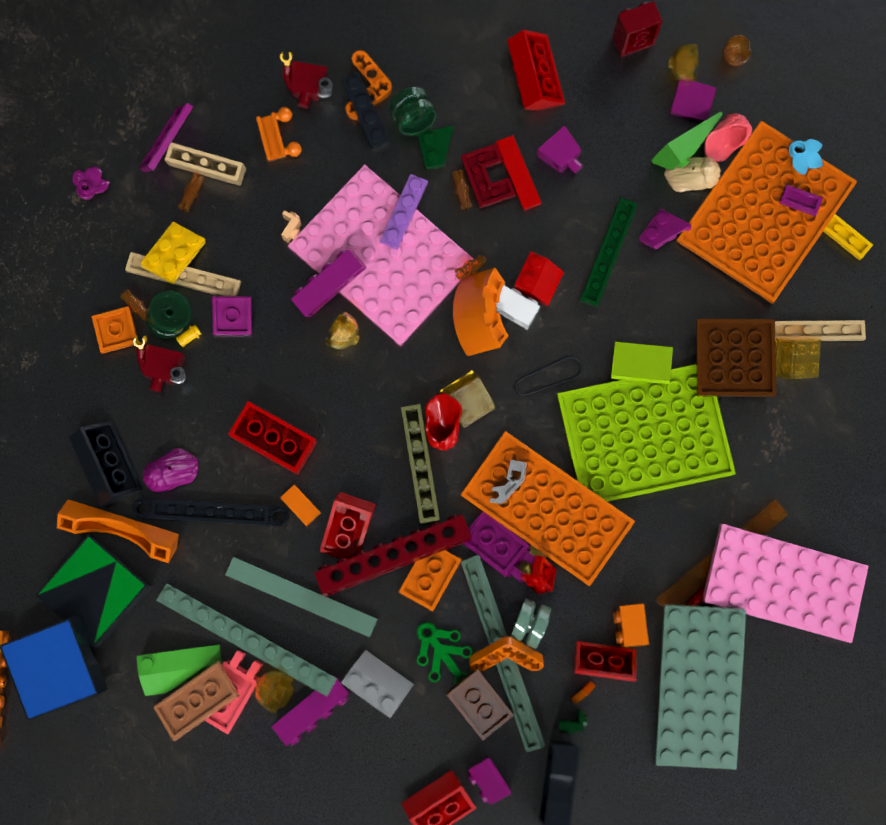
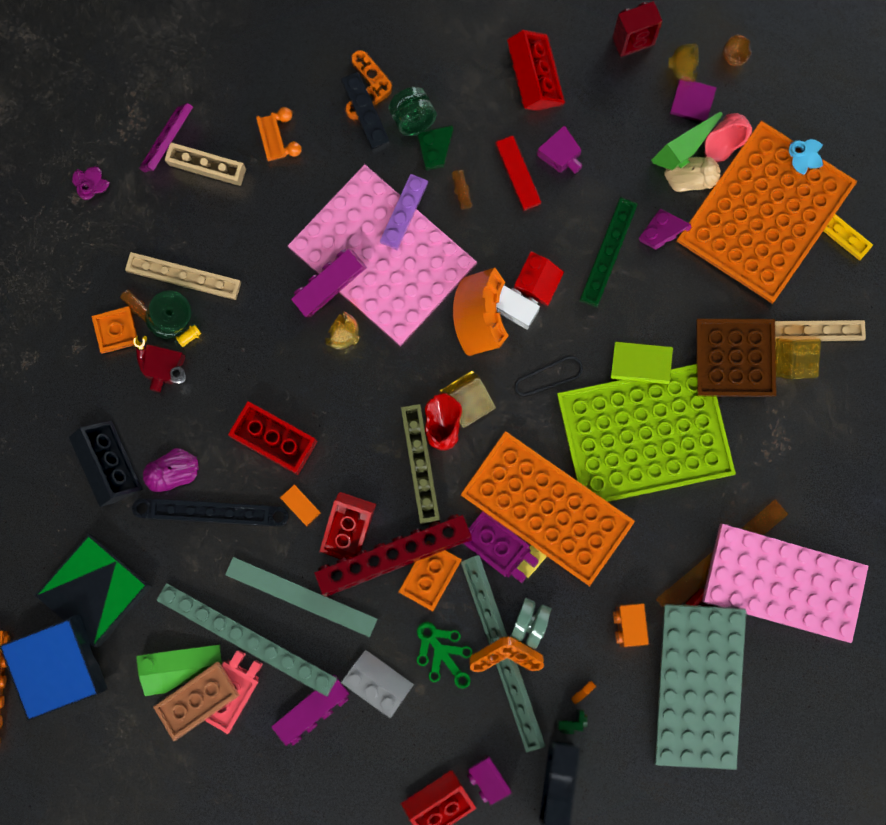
(83, 518): orange arch -> none
(173, 252): yellow plate -> none
(191, 192): clear orange pin -> none
(232, 315): magenta tile -> none
(273, 690): clear yellow cylinder -> none
(292, 229): light nougat bracket -> none
(306, 81): dark red torso -> none
(470, 267): clear orange pin -> none
(475, 167): dark red plate -> none
(479, 704): reddish brown plate -> none
(511, 486): light grey piece -> none
(542, 576): red bracket -> none
(605, 661): red slope -> none
(801, 200): magenta tile -> none

